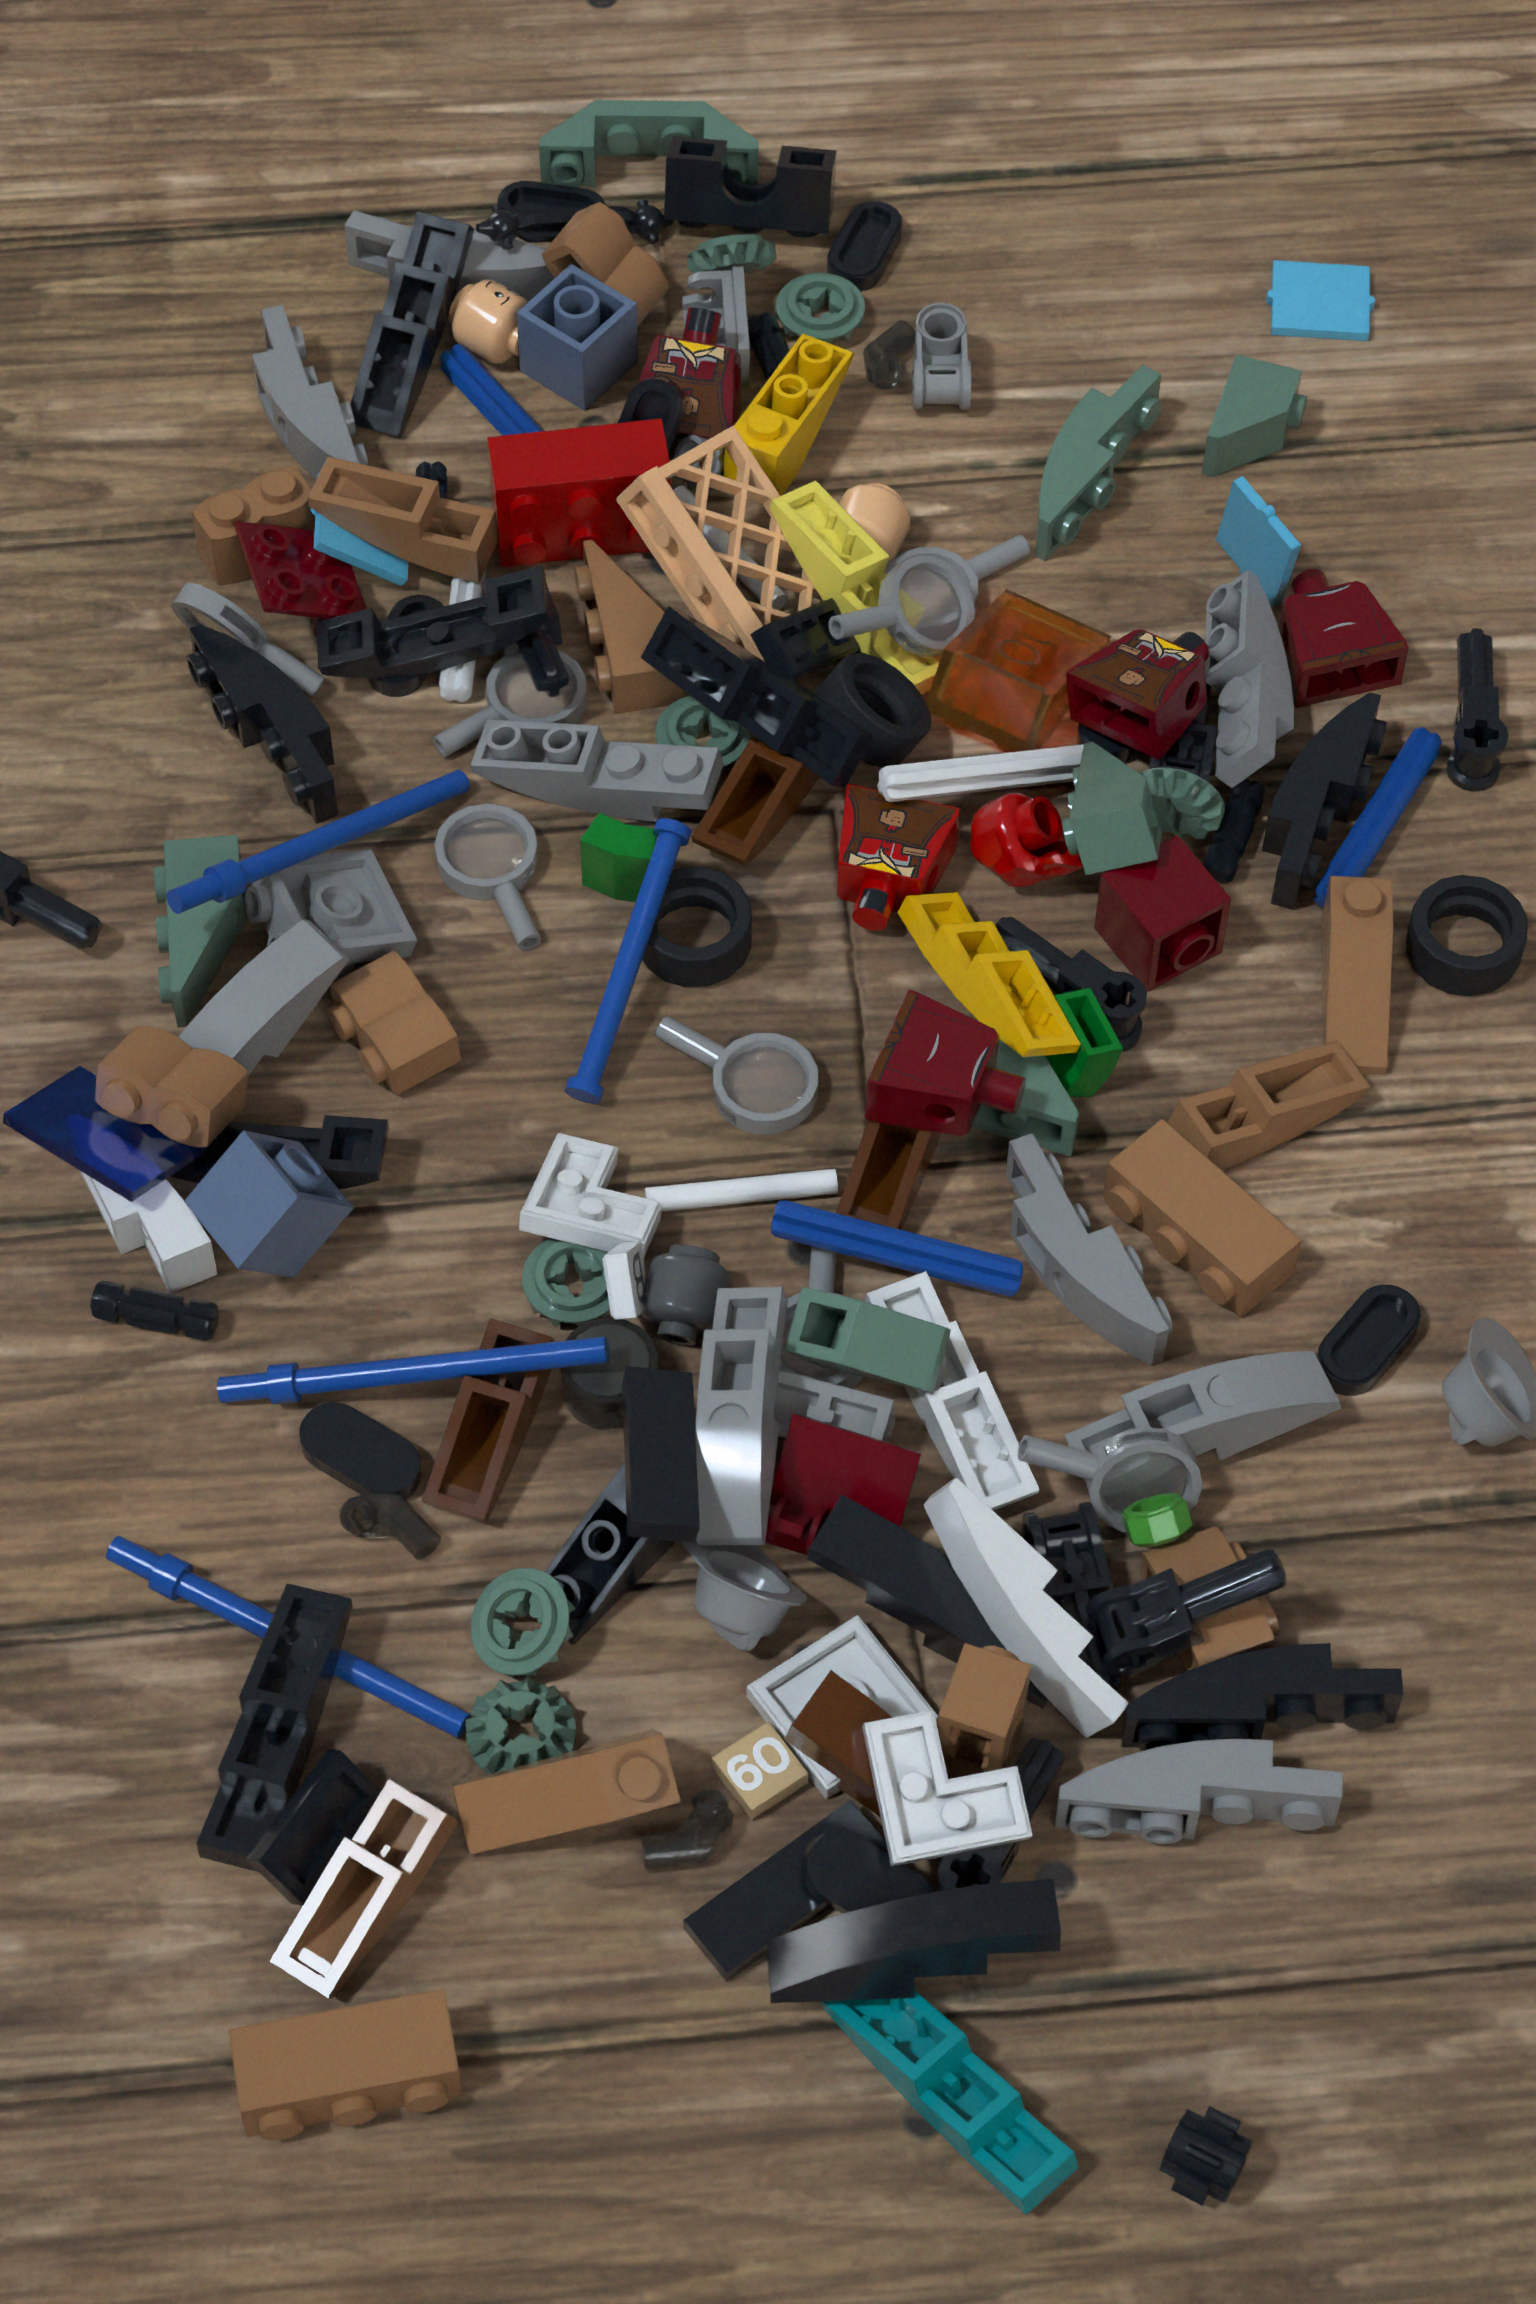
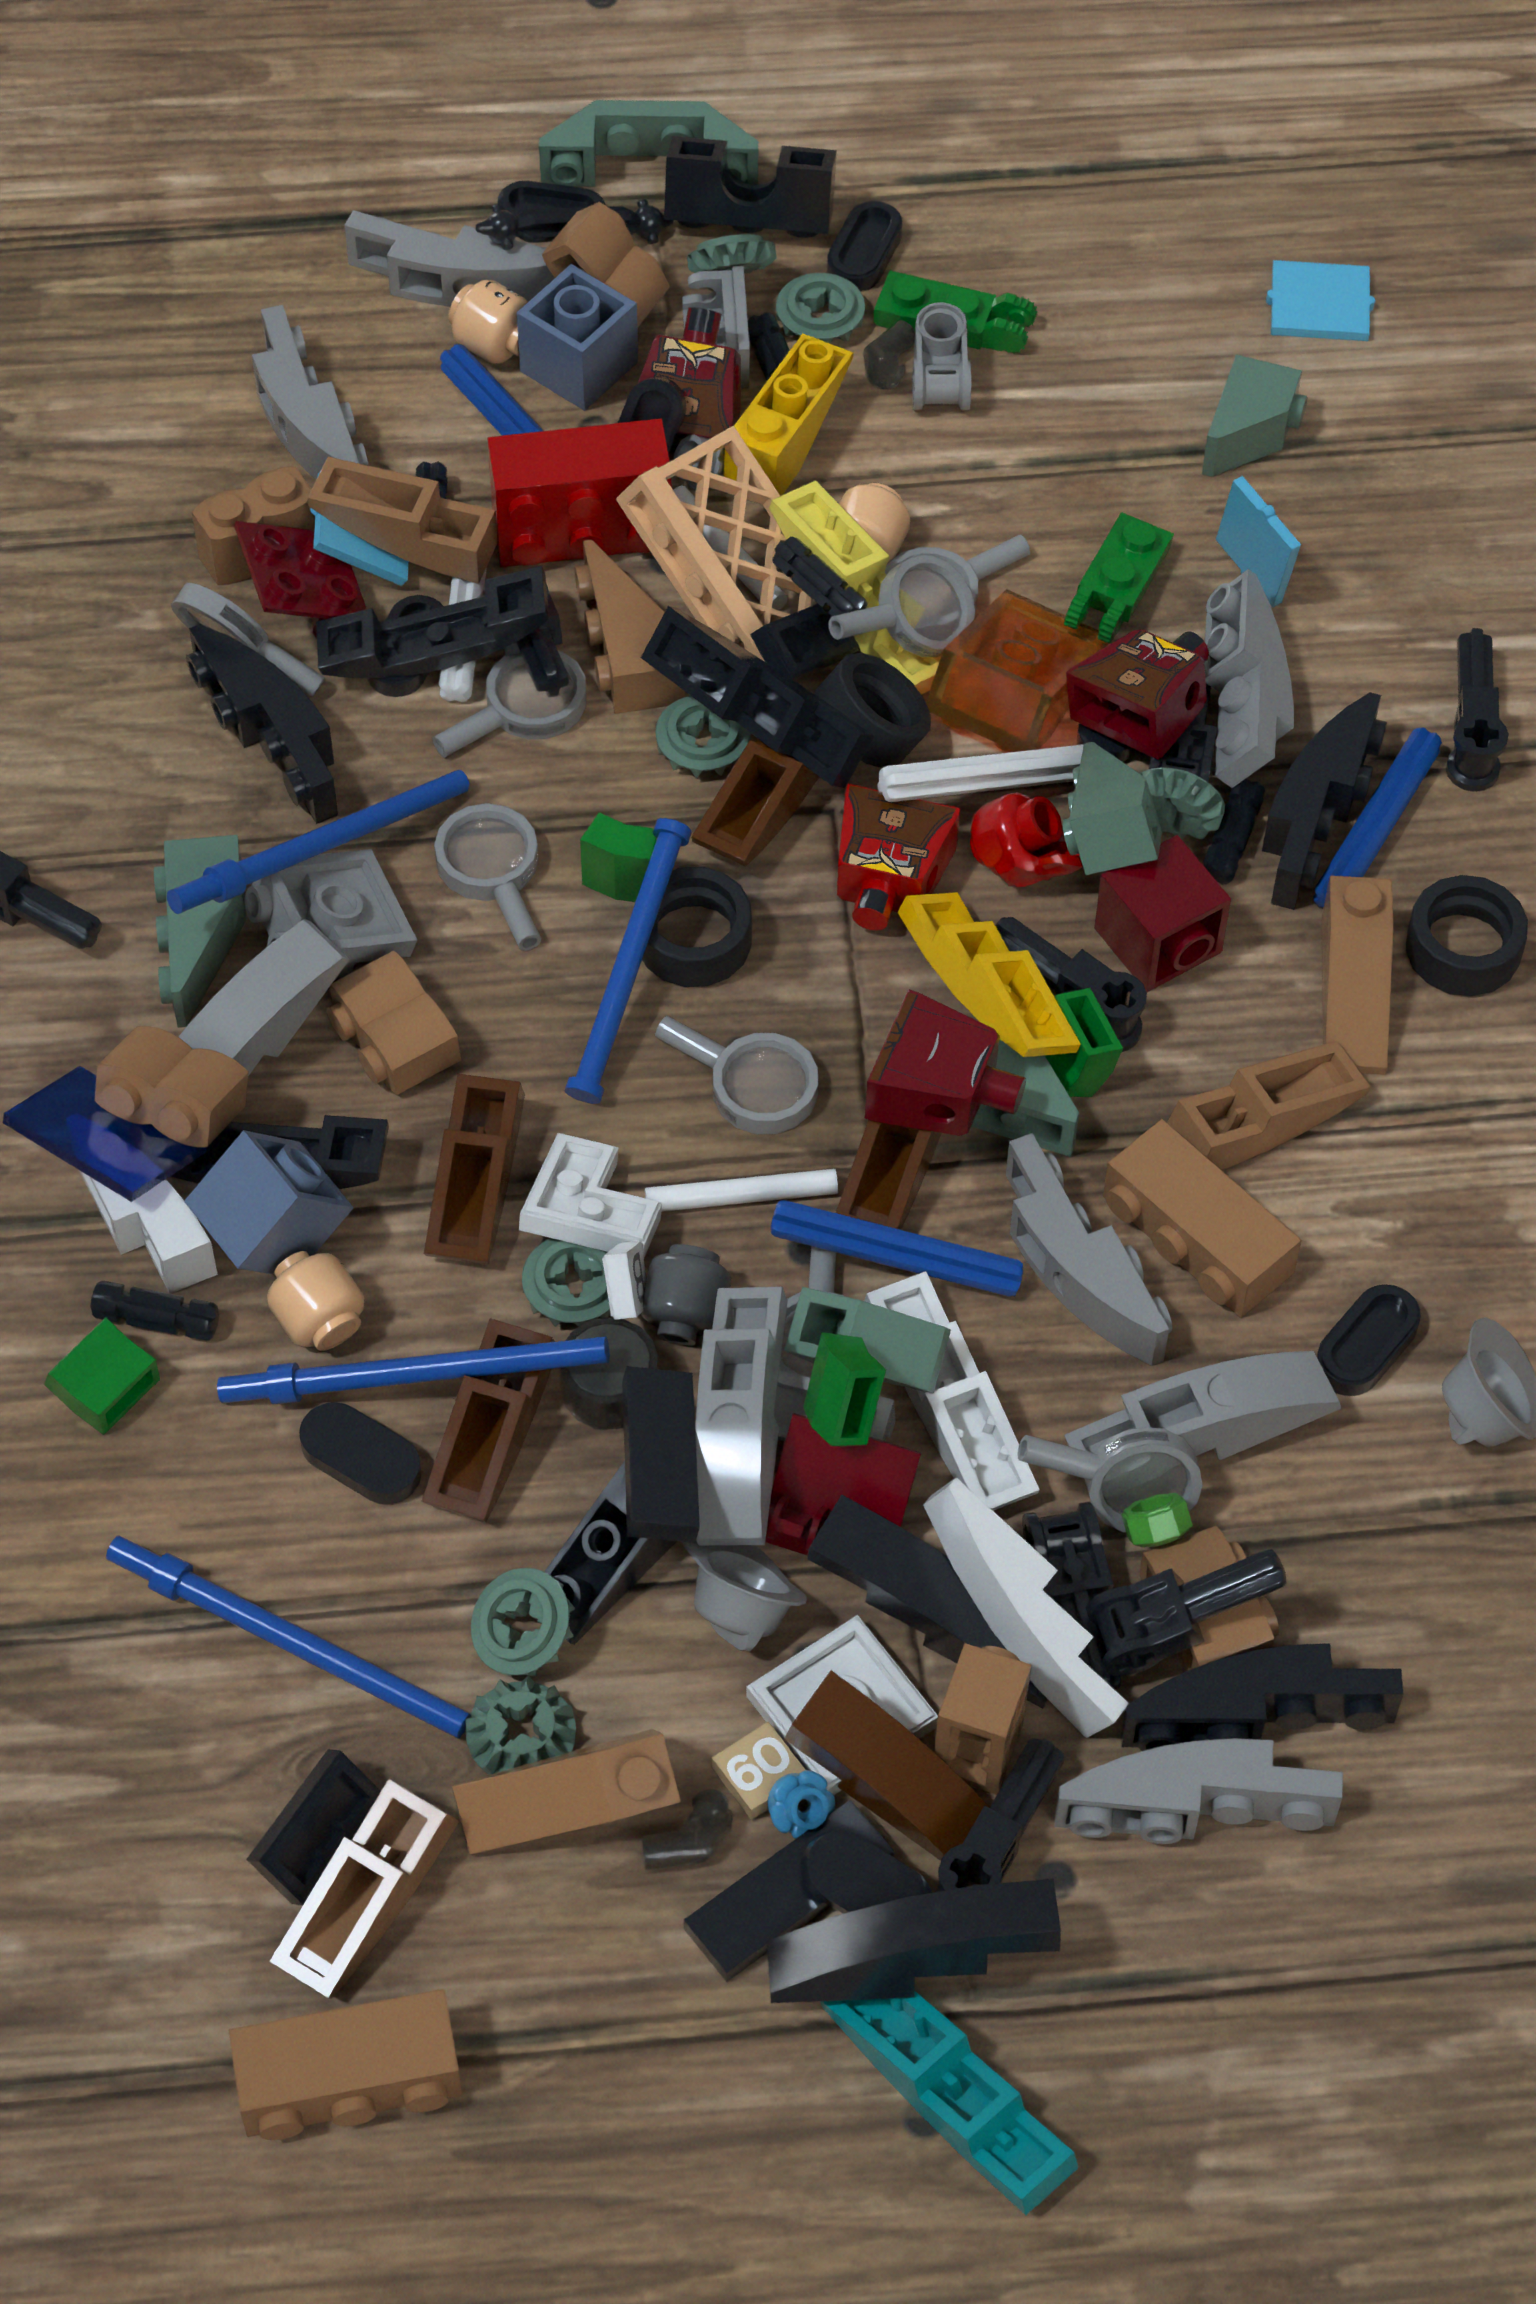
(103, 1376): none -> green piece
(277, 1722): black slope -> none
(315, 1300): none -> light nougat head
(389, 1518): clear smoke arm -> none
(411, 324): black slope -> none
(474, 1168): none -> reddish brown slope
(586, 773): light grey slope -> none
(787, 1794): none -> dark azure plate
(816, 578): none -> black axle
(843, 1390): none -> green piece
(925, 1810): white tile -> none
(991, 320): none -> green hinge
(1084, 456): sand green slope -> none
(1119, 574): none -> green hinge
(1206, 2155): black gear -> none
(1338, 640): dark red torso -> none

